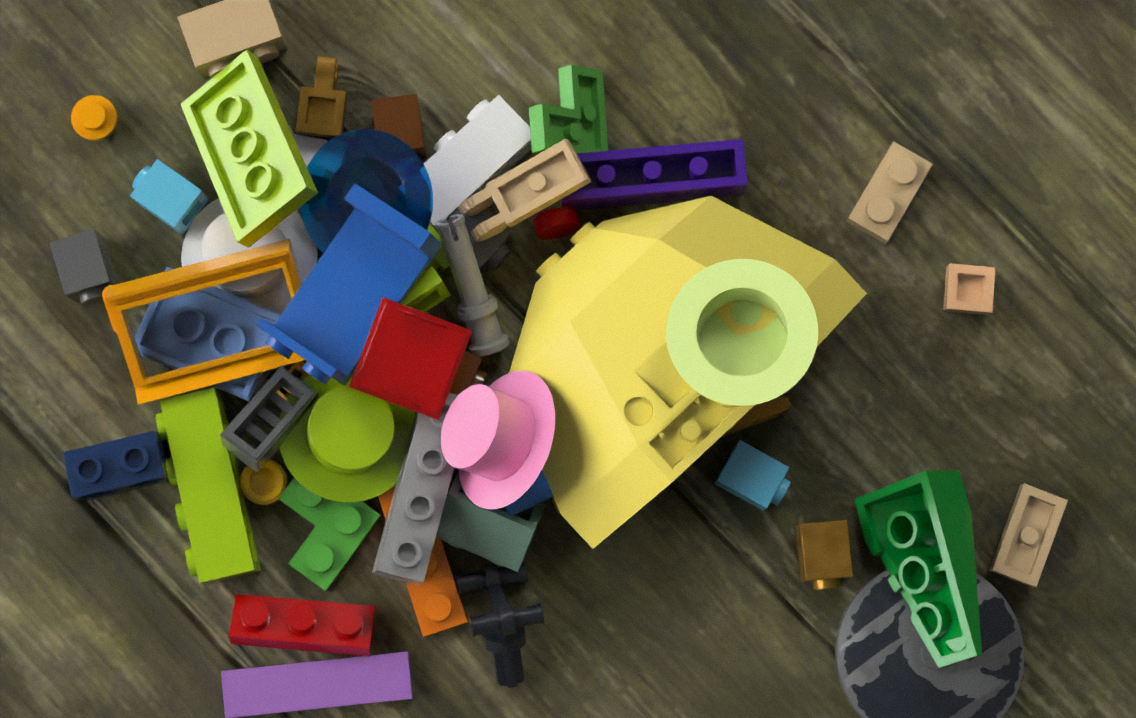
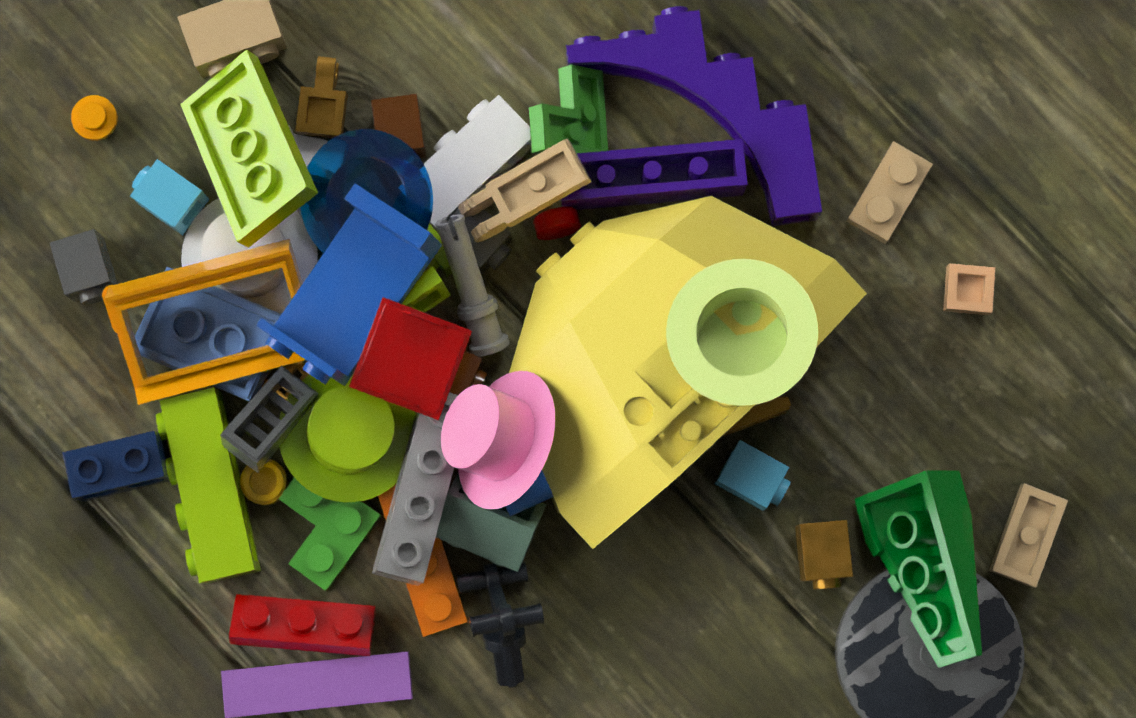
(726, 90): none -> dark purple arch

